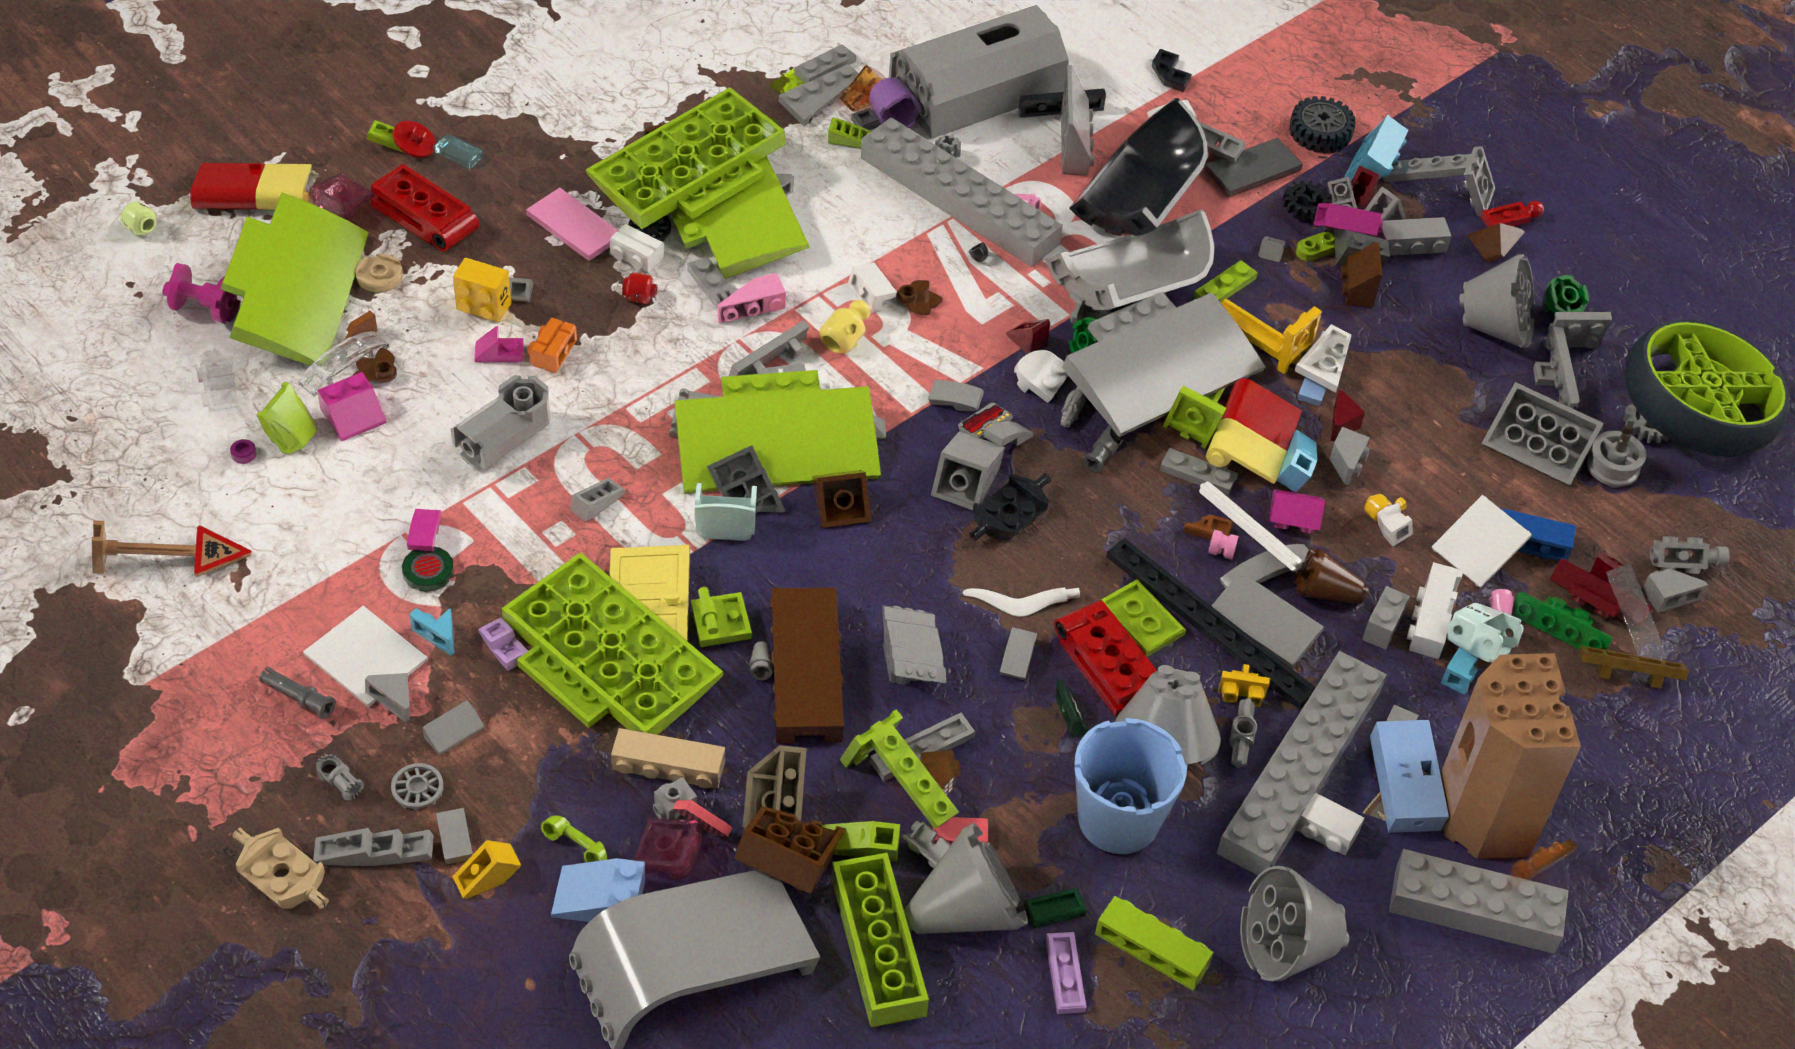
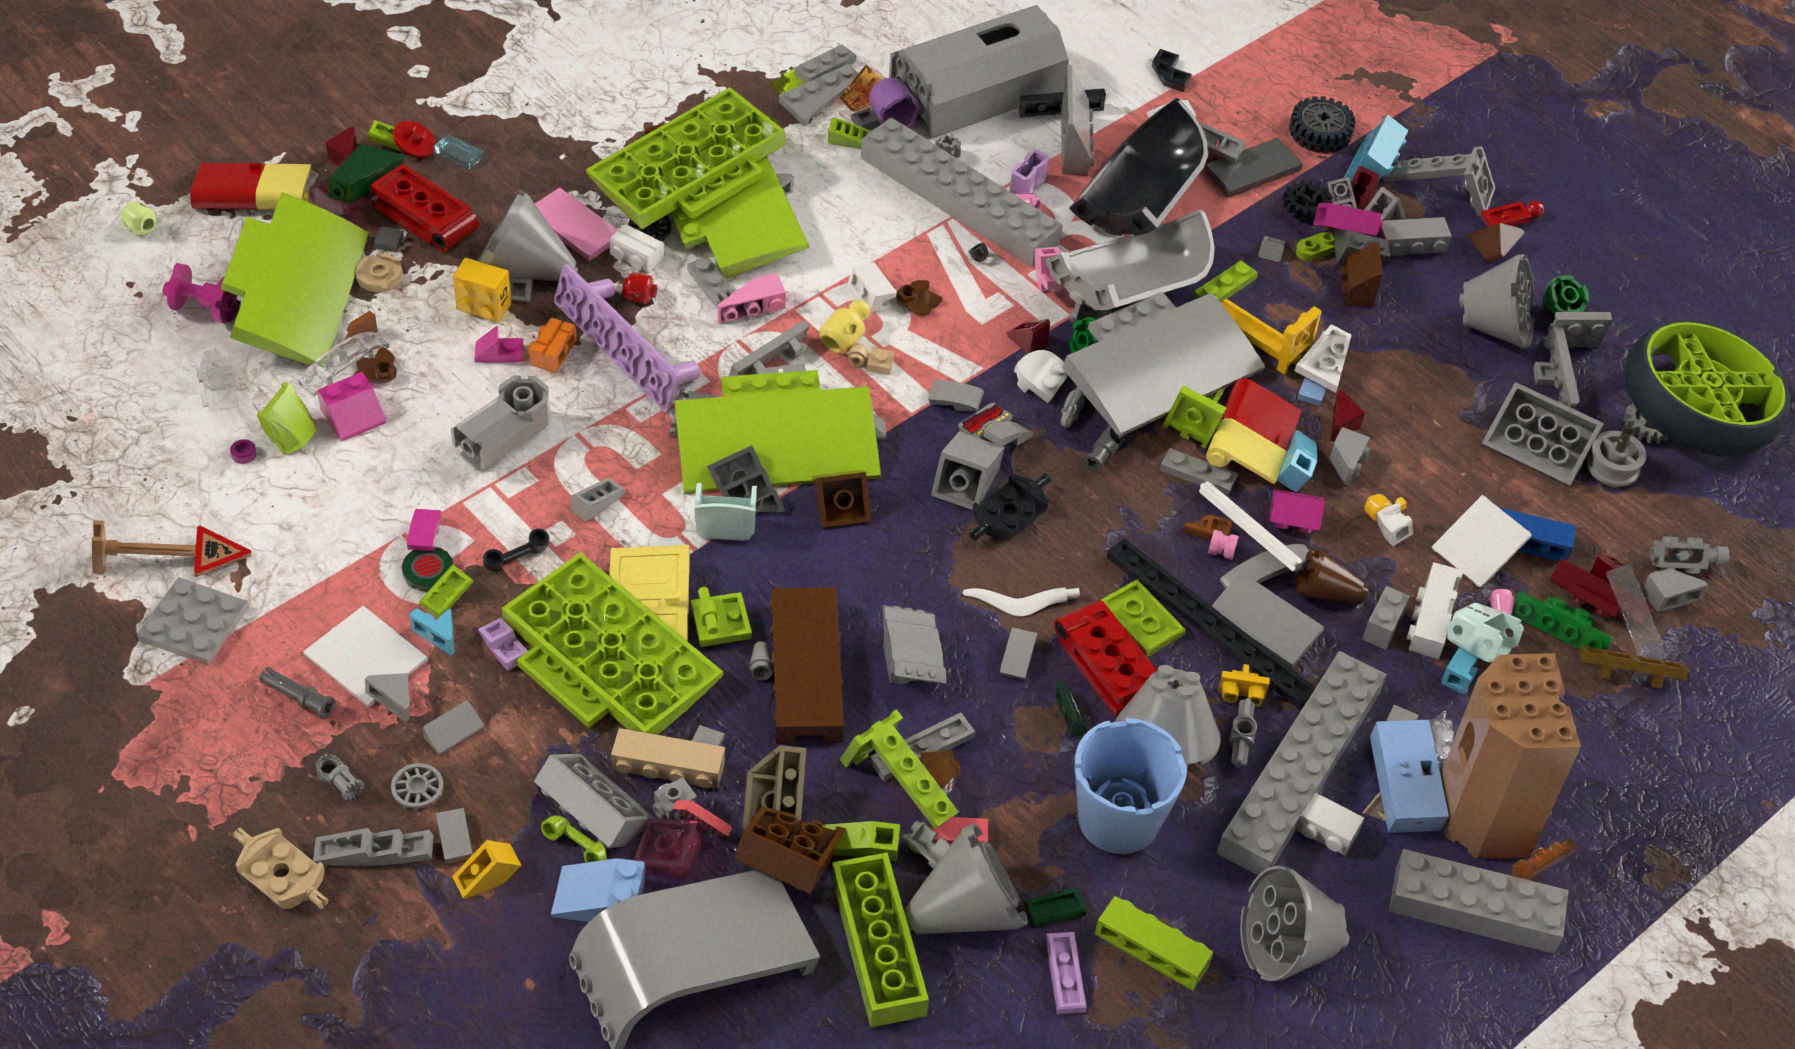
(193, 621): none -> light grey plate
(341, 146): none -> dark red slope
(359, 171): none -> dark green slope
(388, 239): none -> dark grey tile
(446, 592): none -> lime plate
(527, 244): none -> light grey cone
(537, 543): none -> black bar
(592, 799): none -> light grey slope
(618, 339): none -> lavender piece
(708, 736): none -> light grey tile
(877, 360): none -> tan plate
(1029, 173): none -> lavender brick
(1043, 274): none -> bright pink brick
(1442, 733): none -> clear hinge

